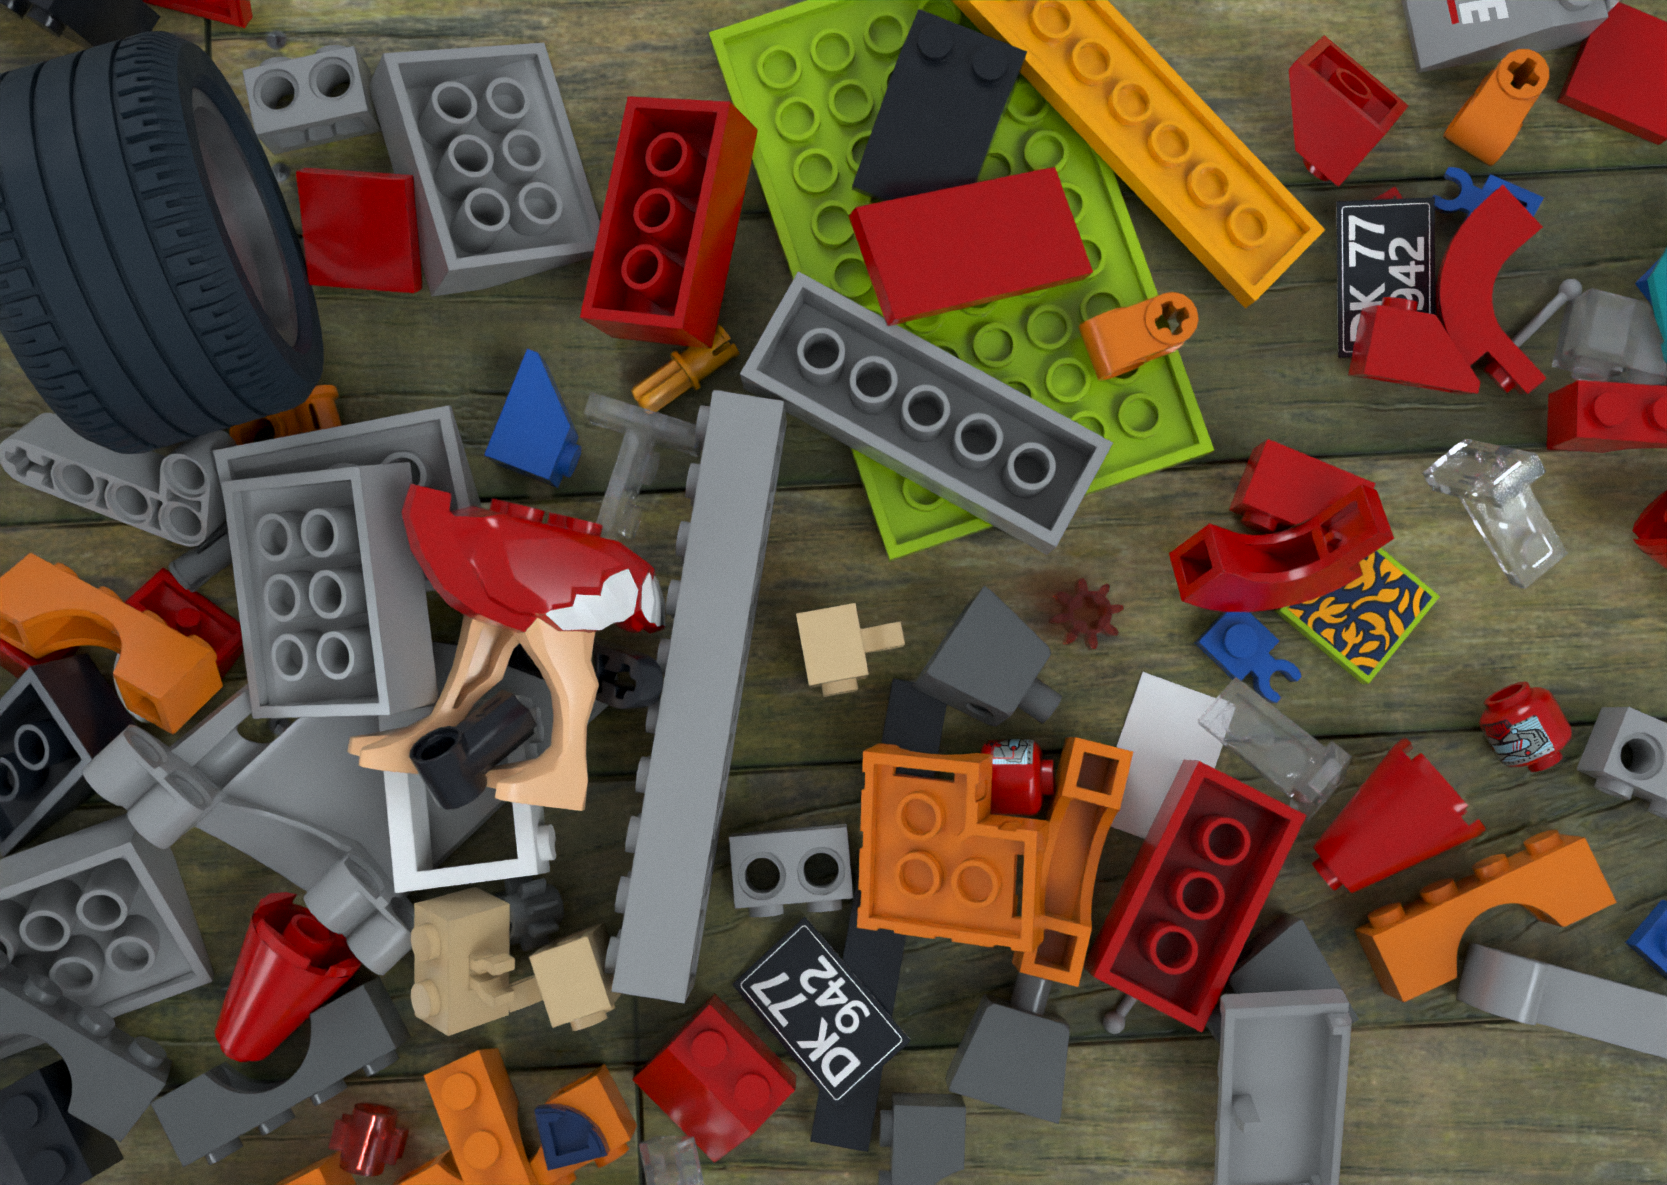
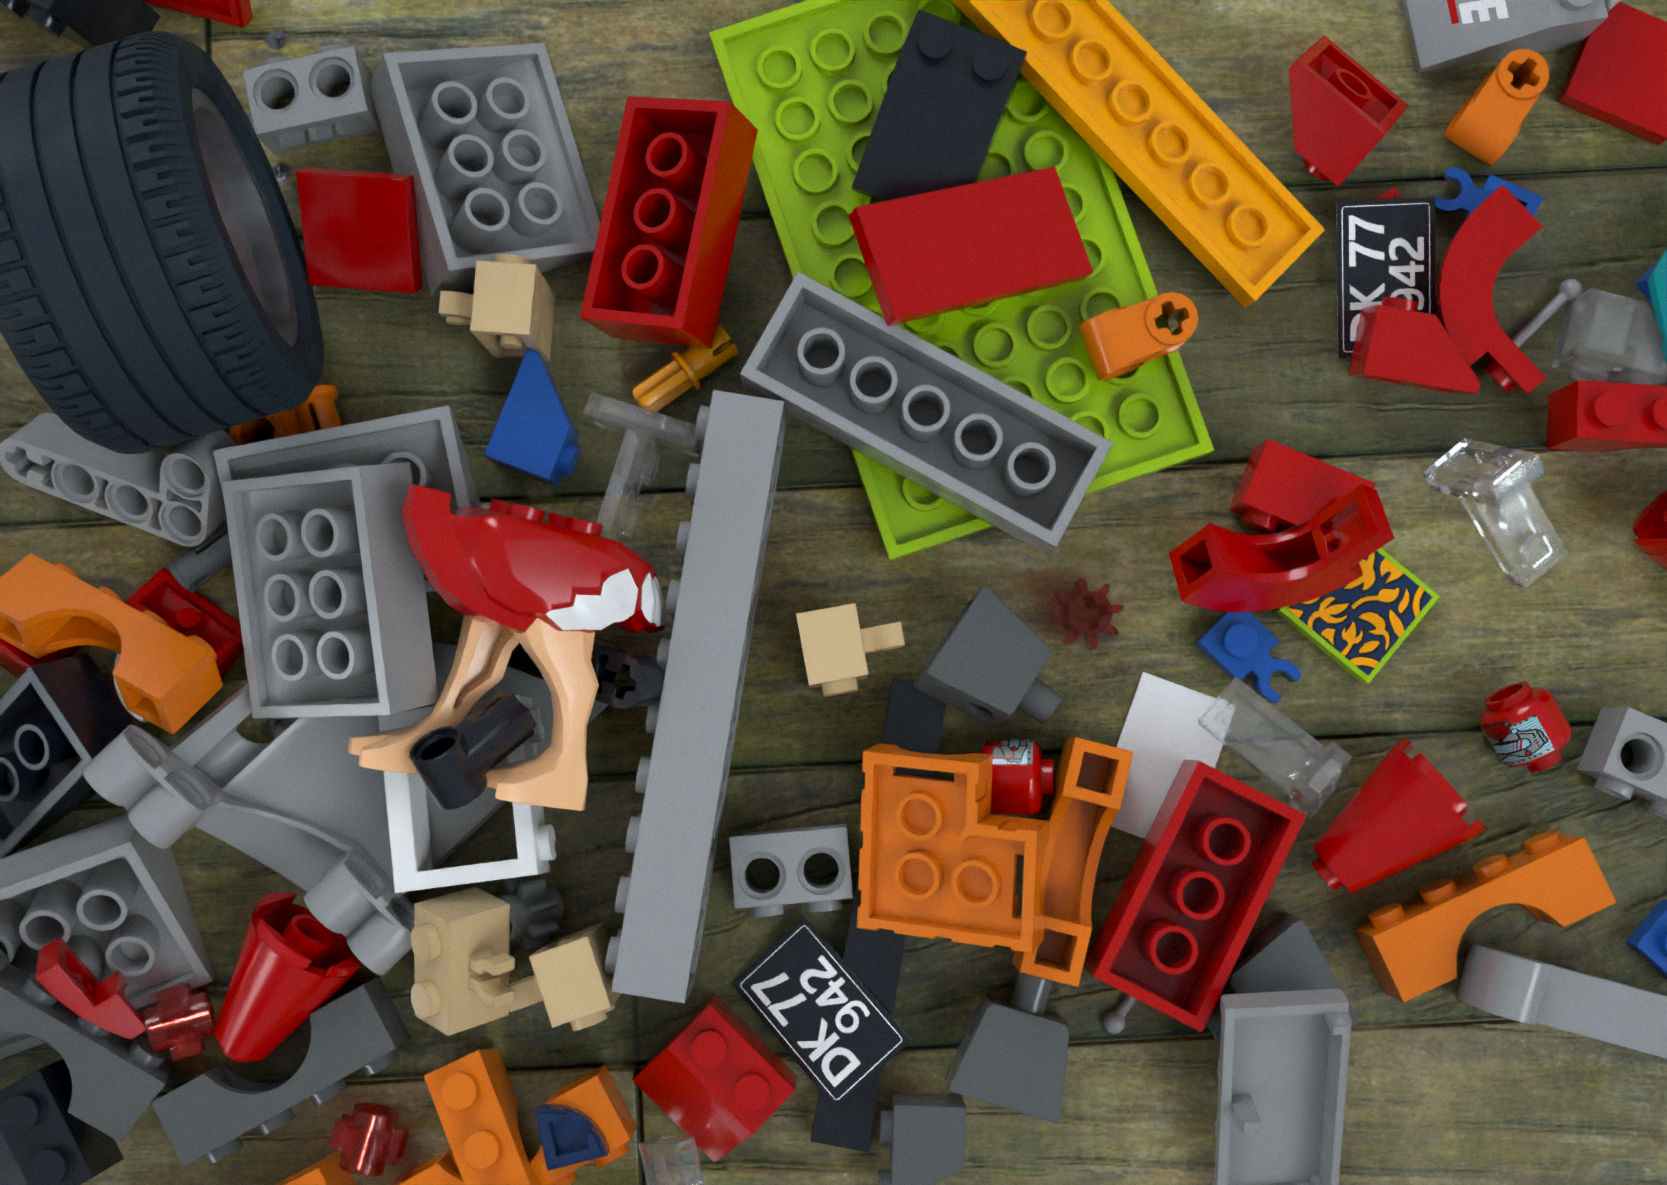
(79, 990): none -> red slope
(180, 1022): none -> clear red gear
(507, 309): none -> tan brick

